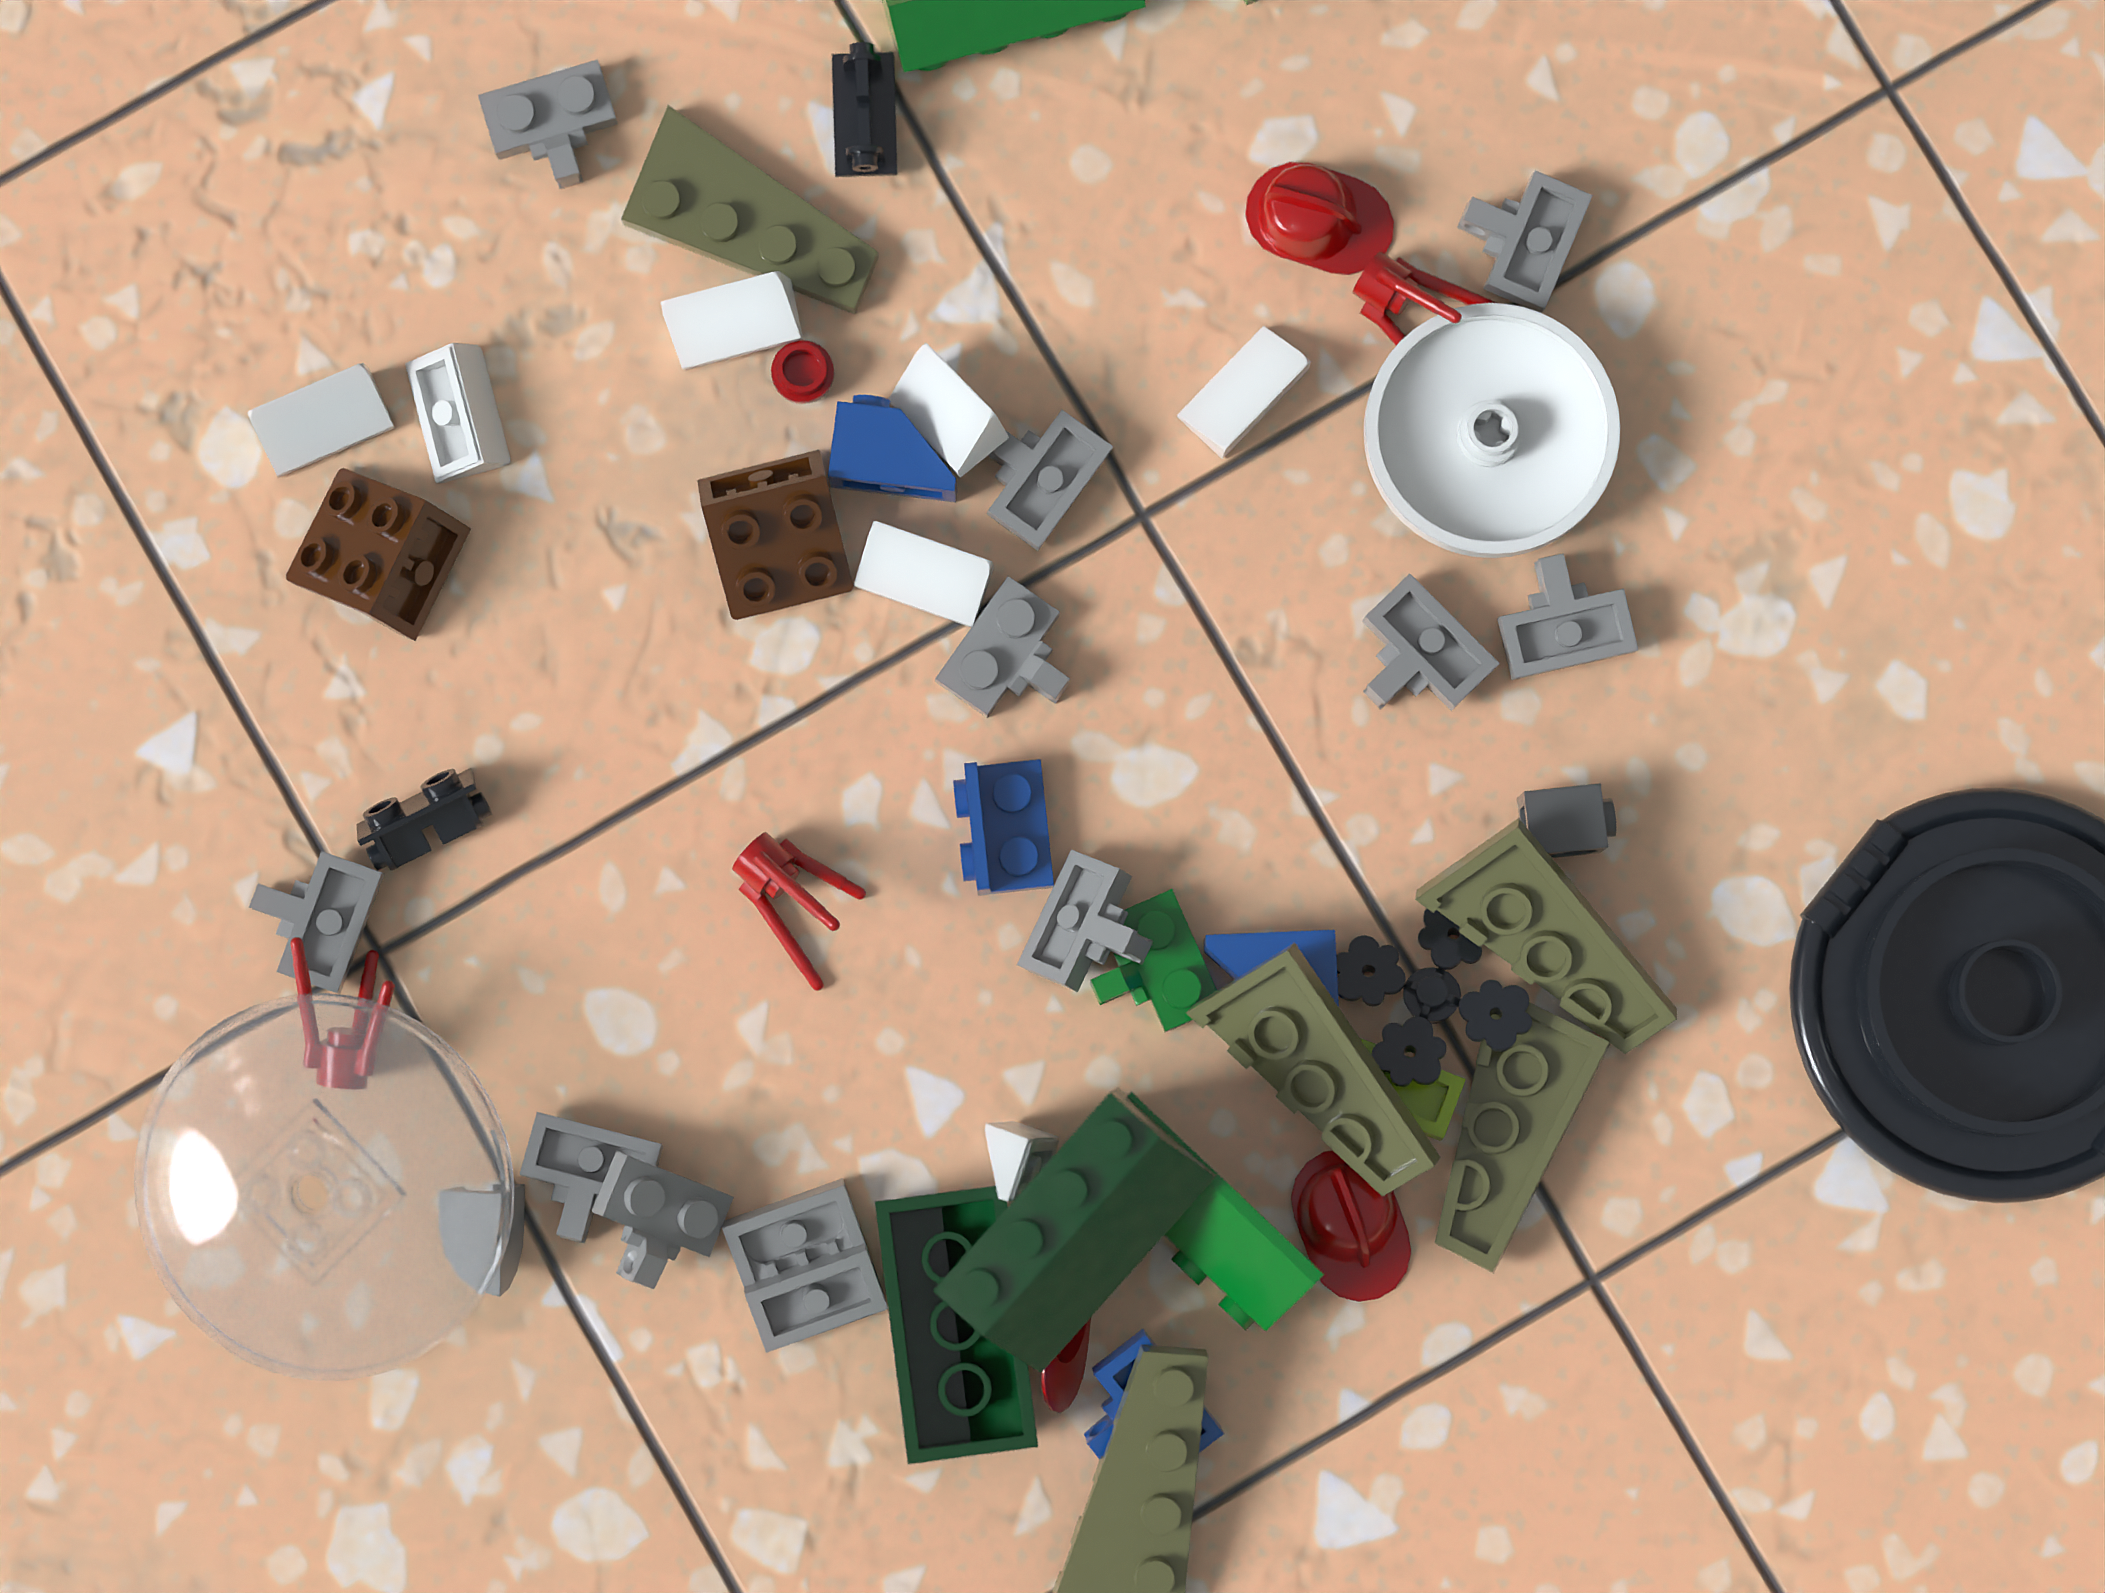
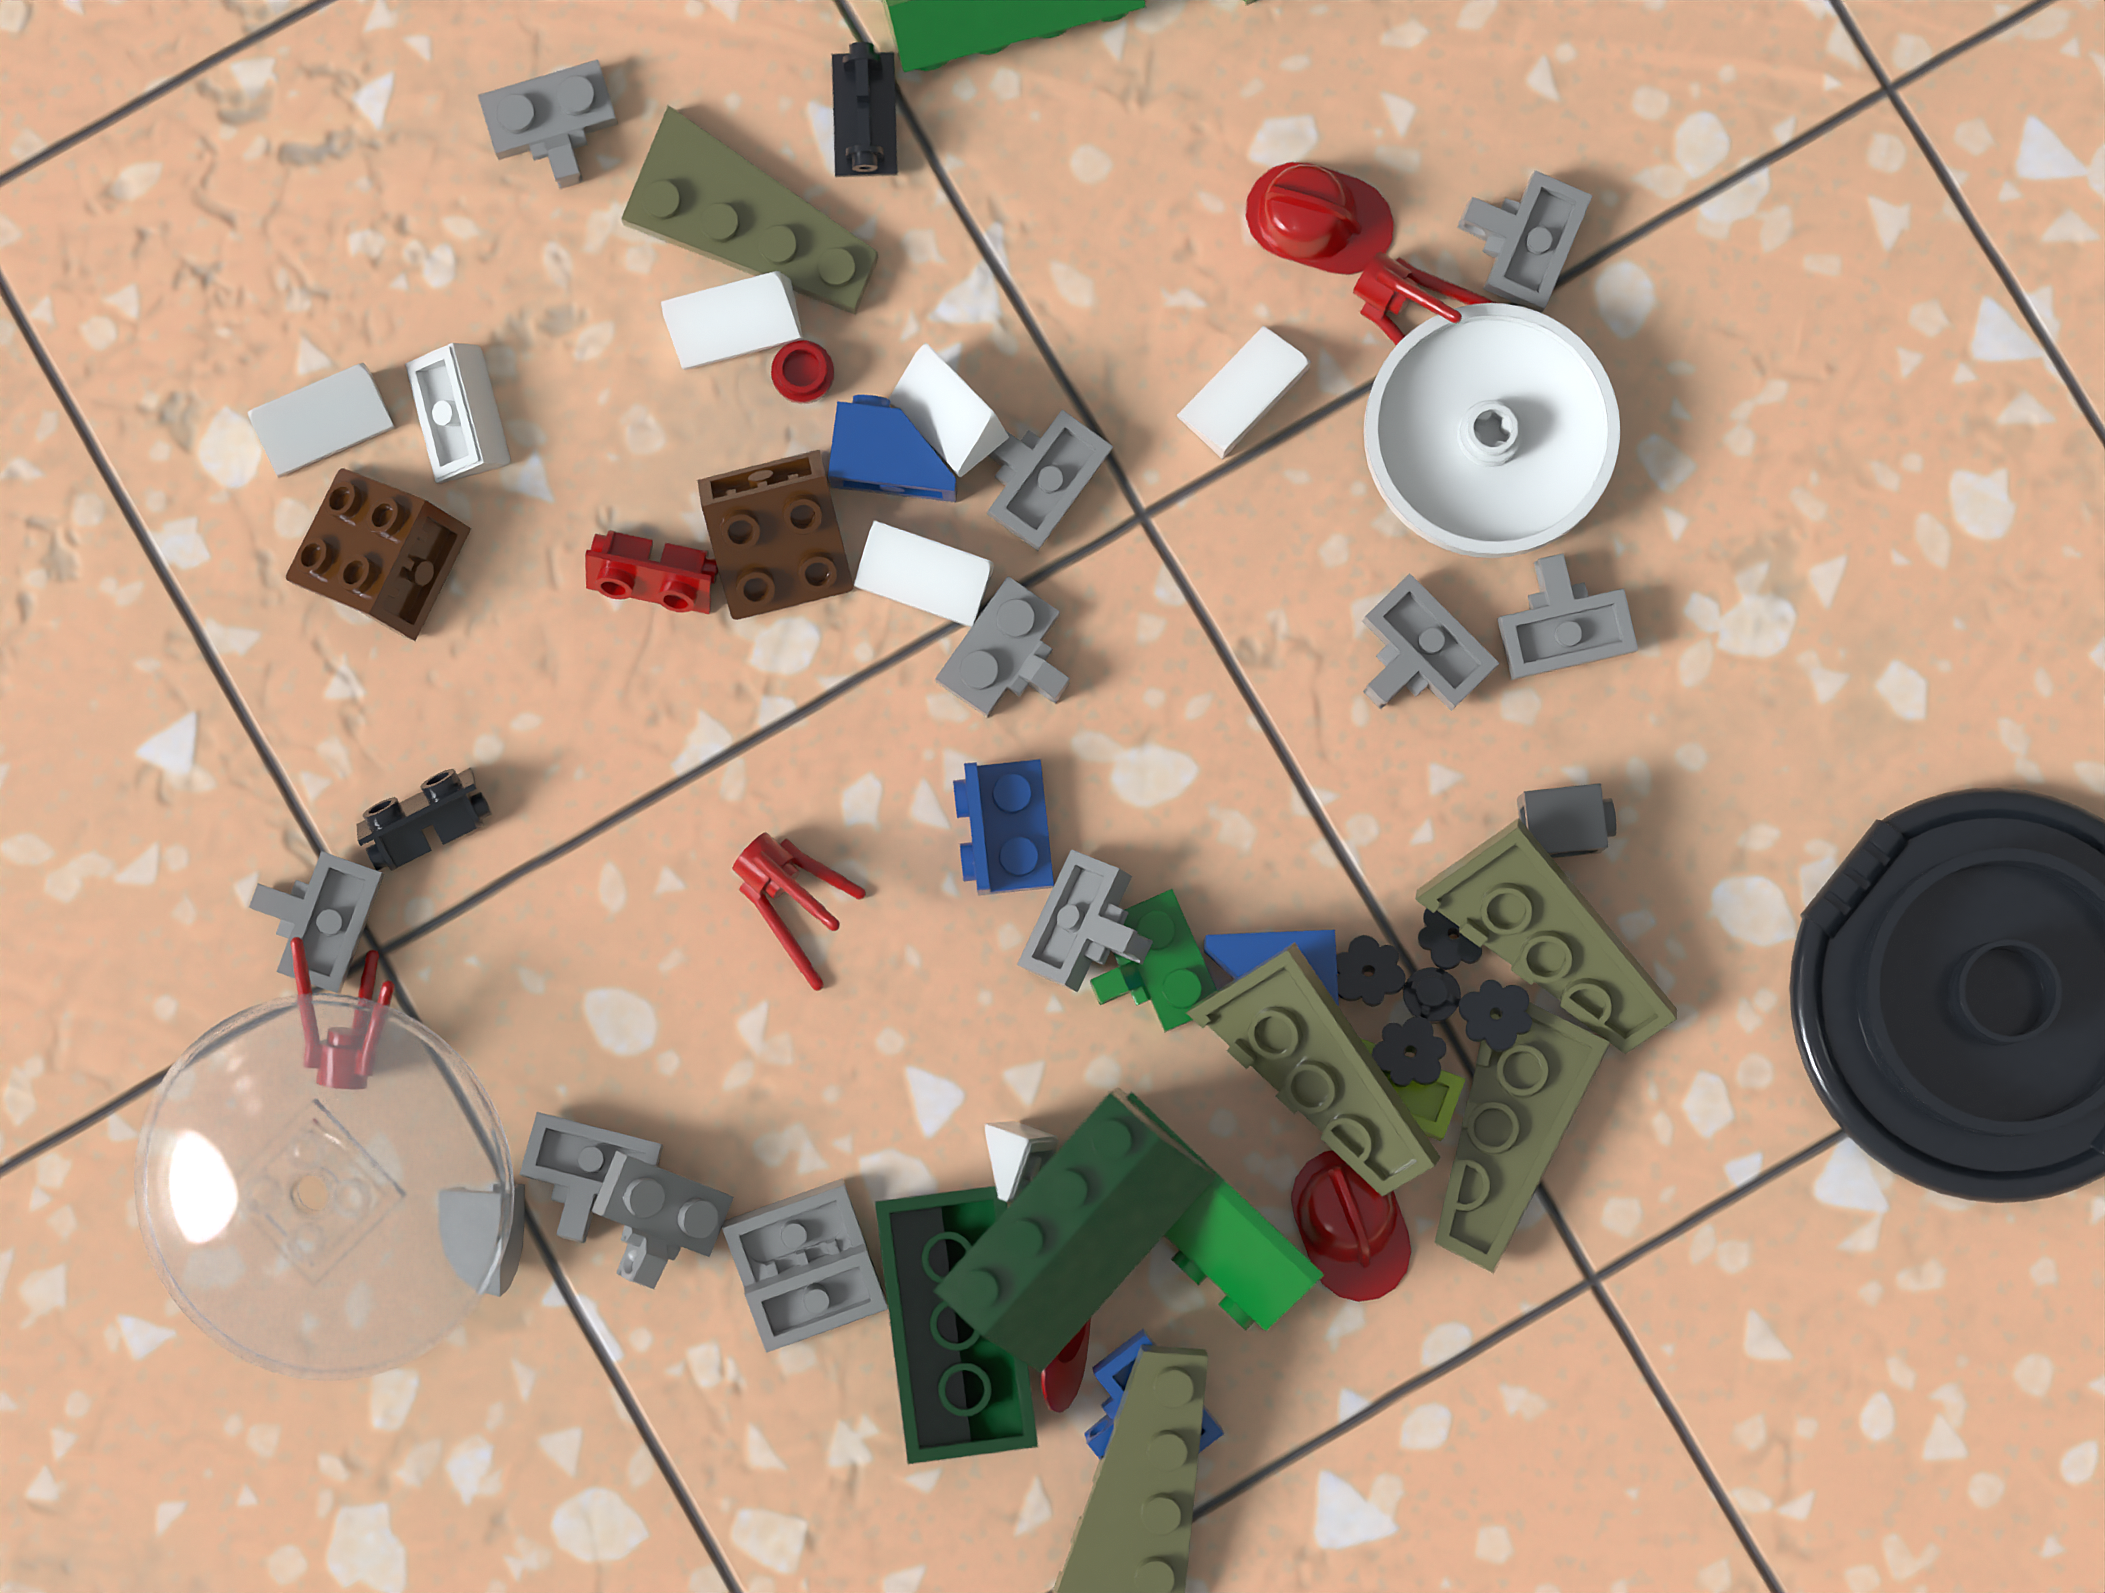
(622, 570): none -> red hinge

